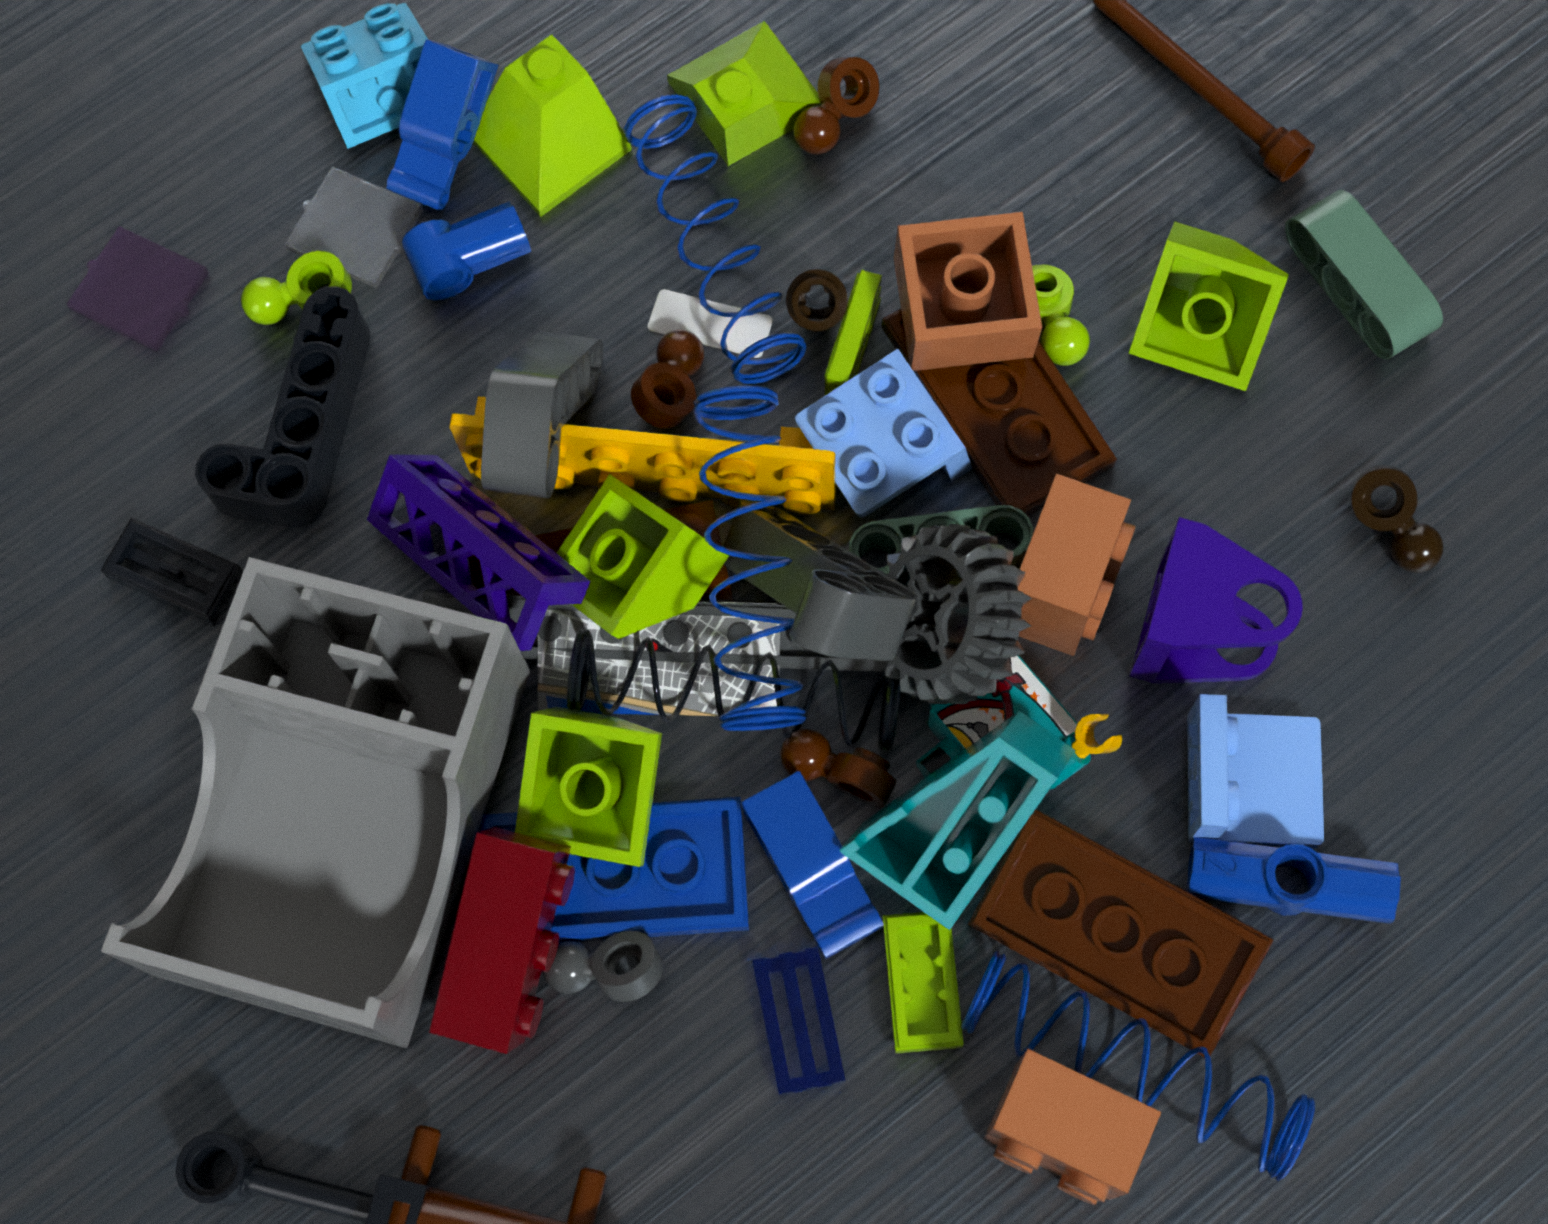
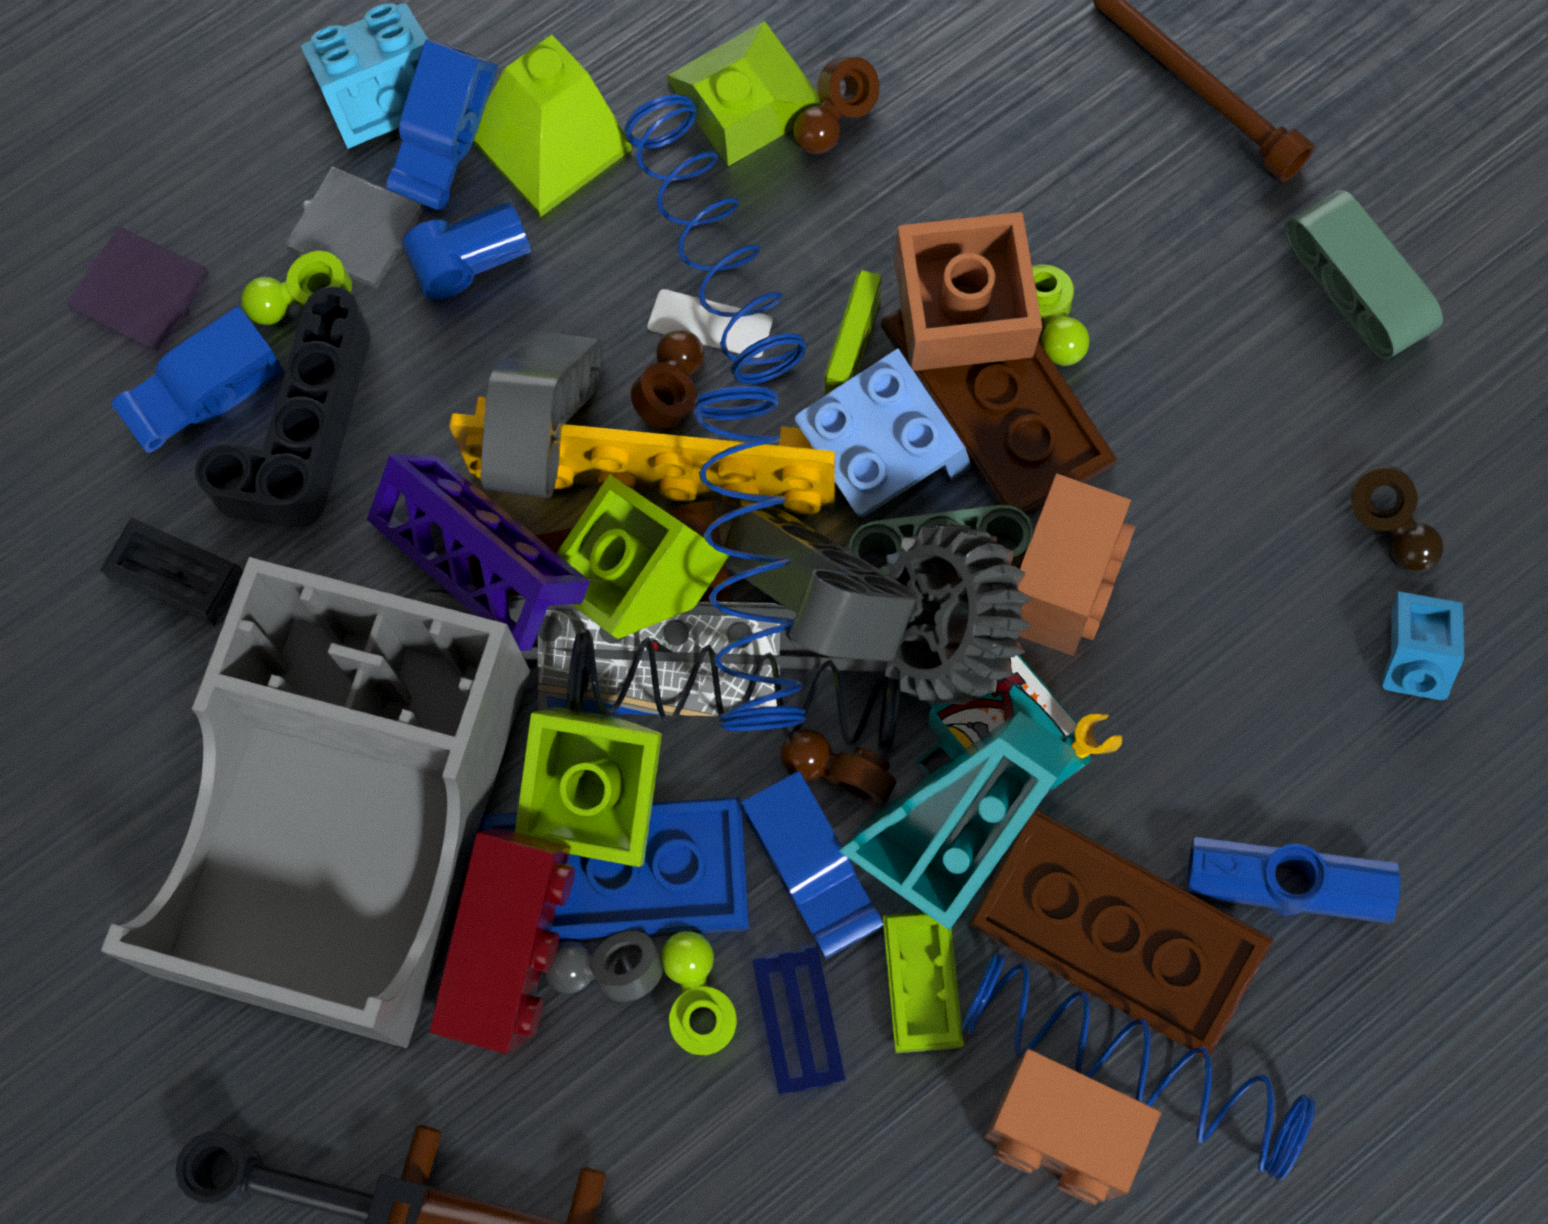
(199, 380): none -> blue piece
(688, 961): none -> lime plate
(813, 314): dark brown cone -> none
(1198, 610): dark purple hose -> none
(1208, 307): lime slope -> none
(1253, 776): light blue bracket -> none
(1424, 646): none -> dark azure bracket

